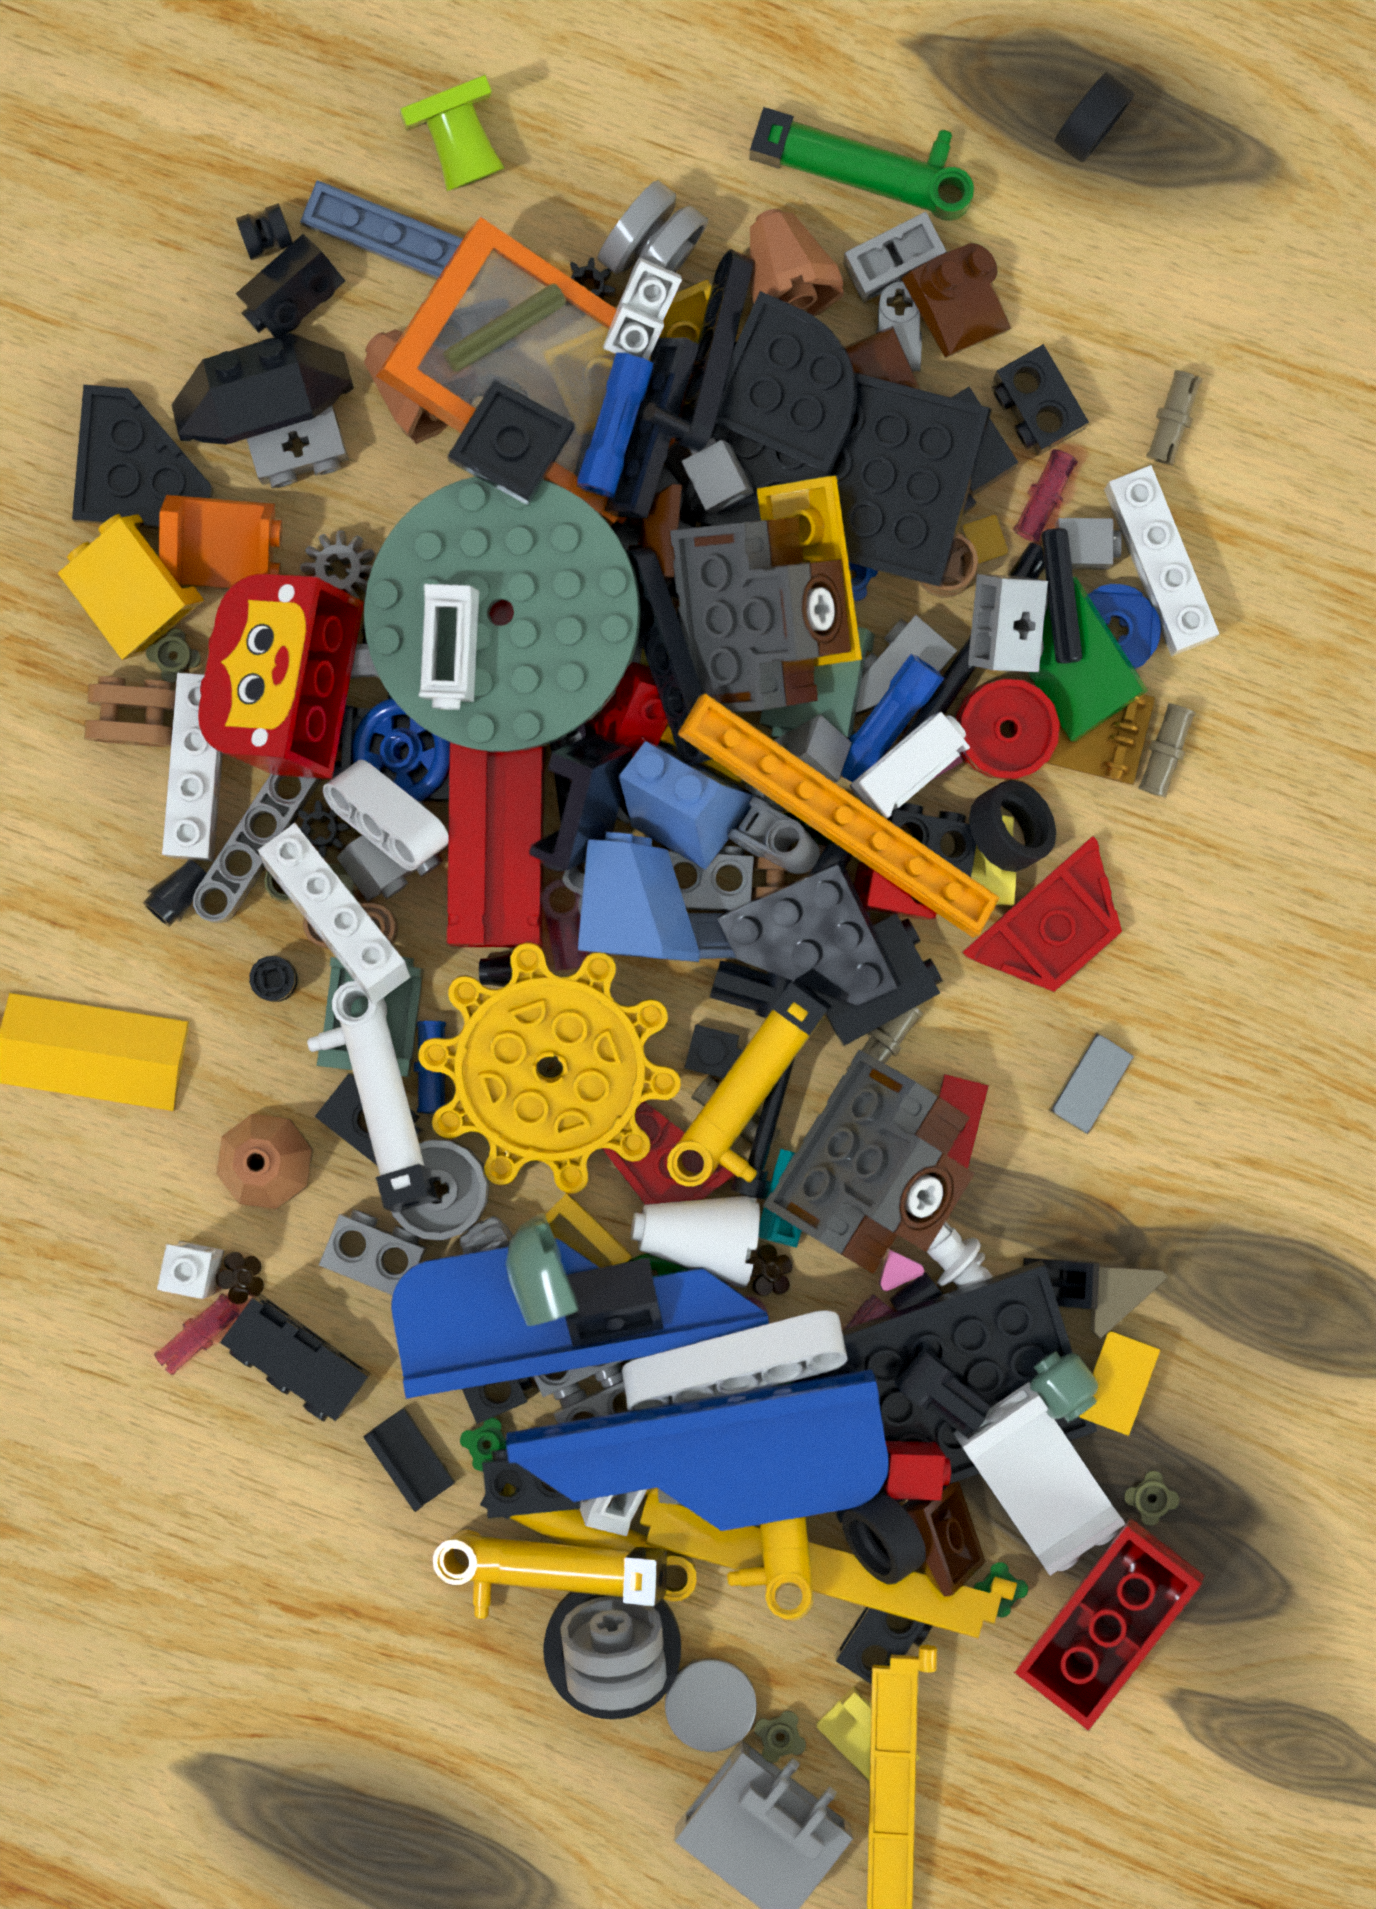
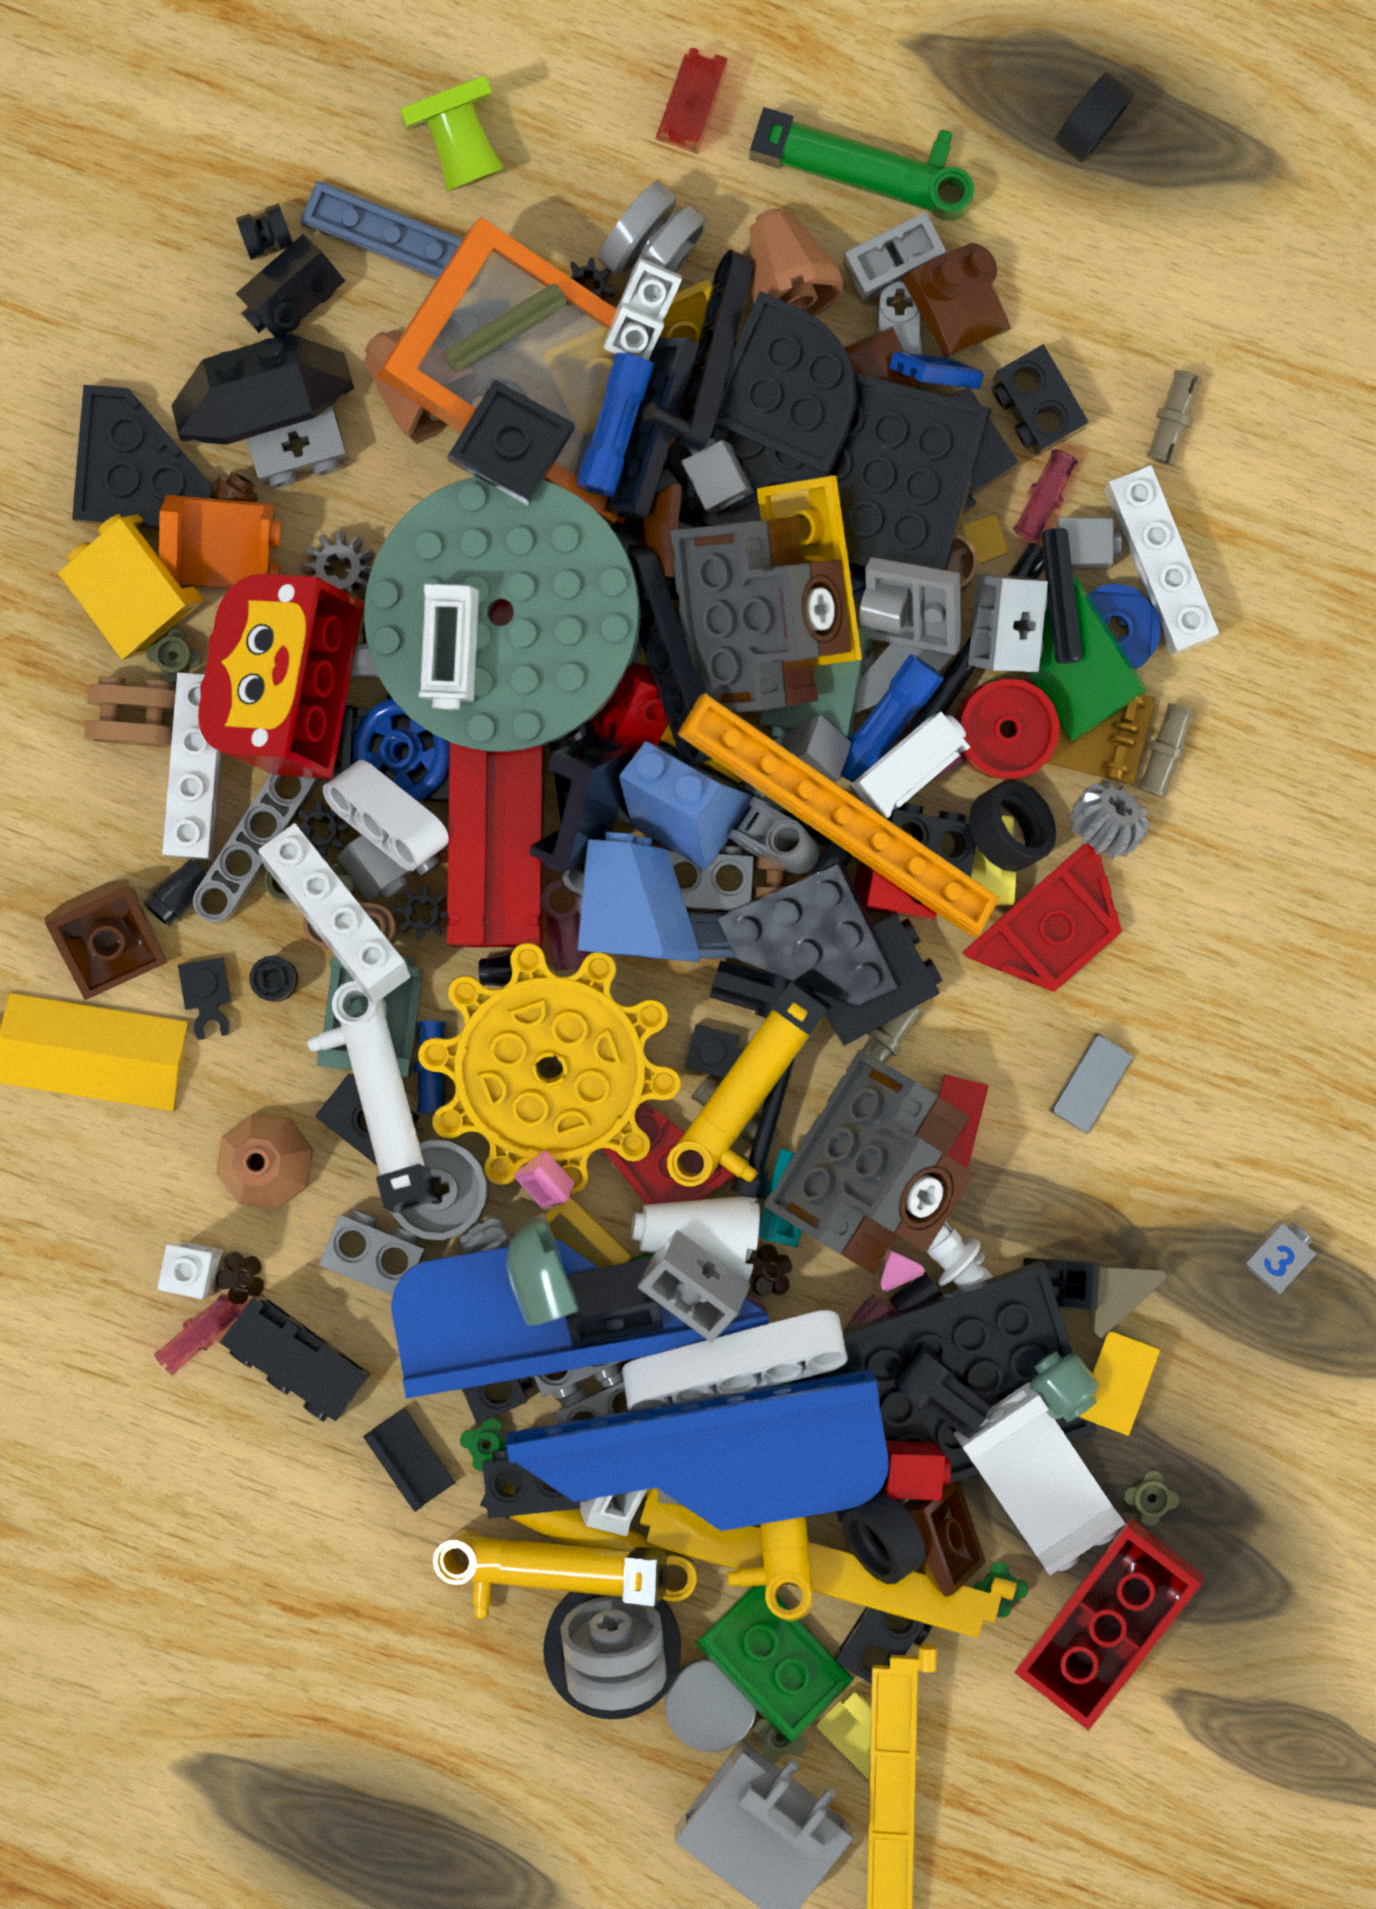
(105, 937): none -> reddish brown slope
(205, 988): none -> black plate
(235, 488): none -> reddish brown plate
(410, 912): none -> black gear
(545, 1180): none -> bright pink slope
(692, 100): none -> clear red hinge
(694, 1286): none -> light grey brick
(774, 1663): none -> green tile
(912, 606): none -> light grey plate
(936, 370): none -> blue tile
(1109, 820): none -> light grey gear
(1280, 1256): none -> light grey brick

